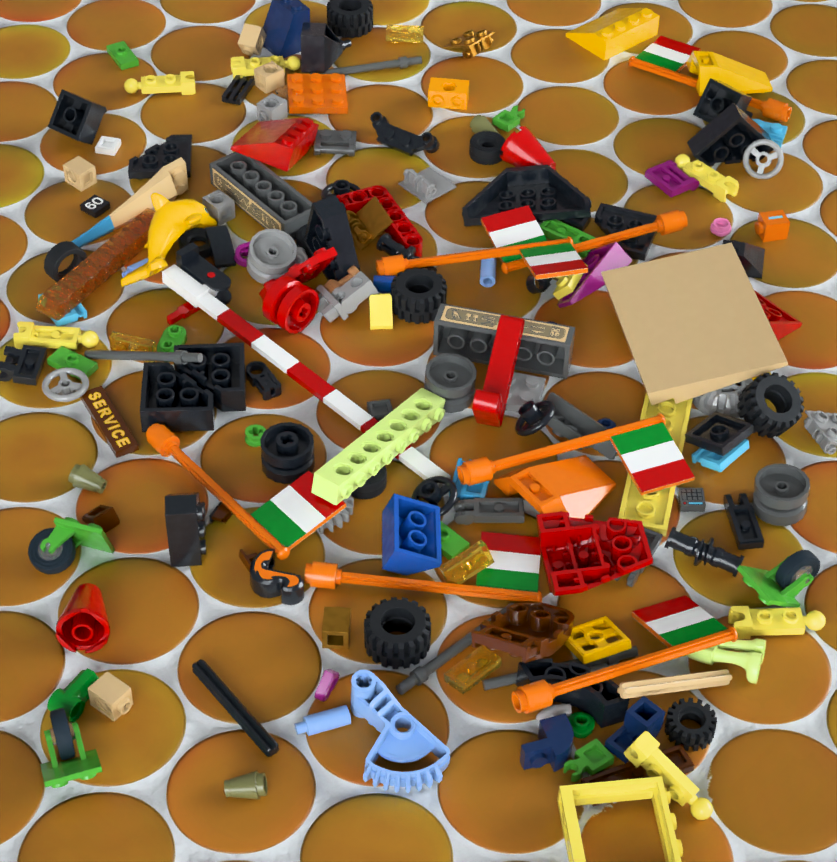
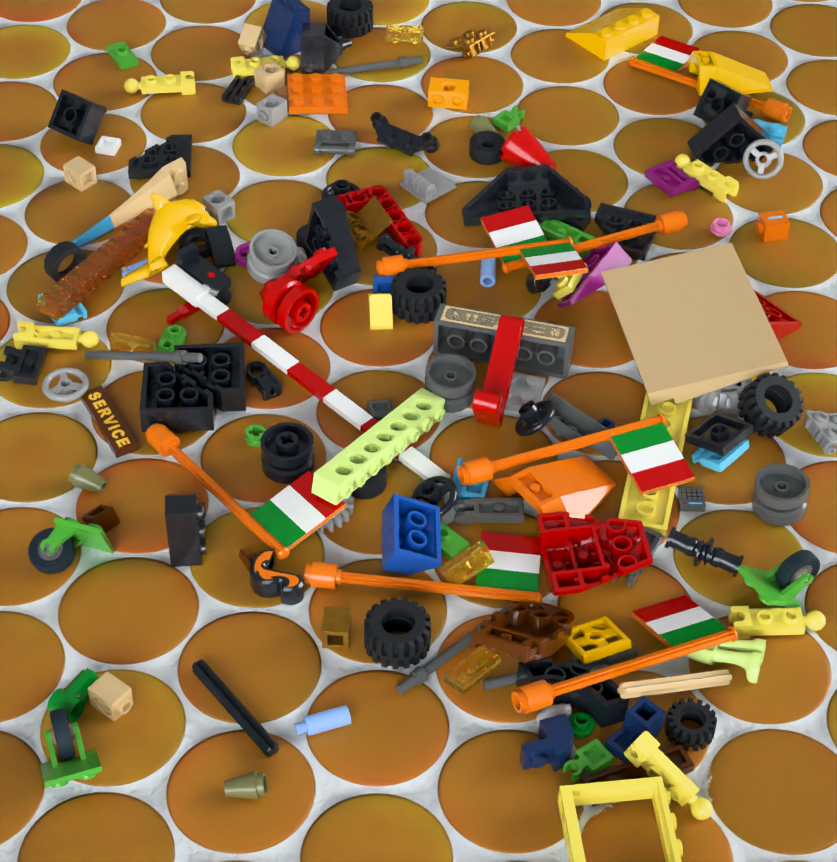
(69, 359): bright green plate -> none
(84, 621): red cone -> none
(95, 206): black tile -> none
(220, 514): reddish brown piece -> none
(261, 193): dark grey brick -> none
(278, 141): red slope -> none
(326, 684): magenta tile -> none
(345, 295): light grey hips -> none
(381, 709): light blue arm -> none
(743, 522): black hinge -> none
(750, 256): black slope -> none

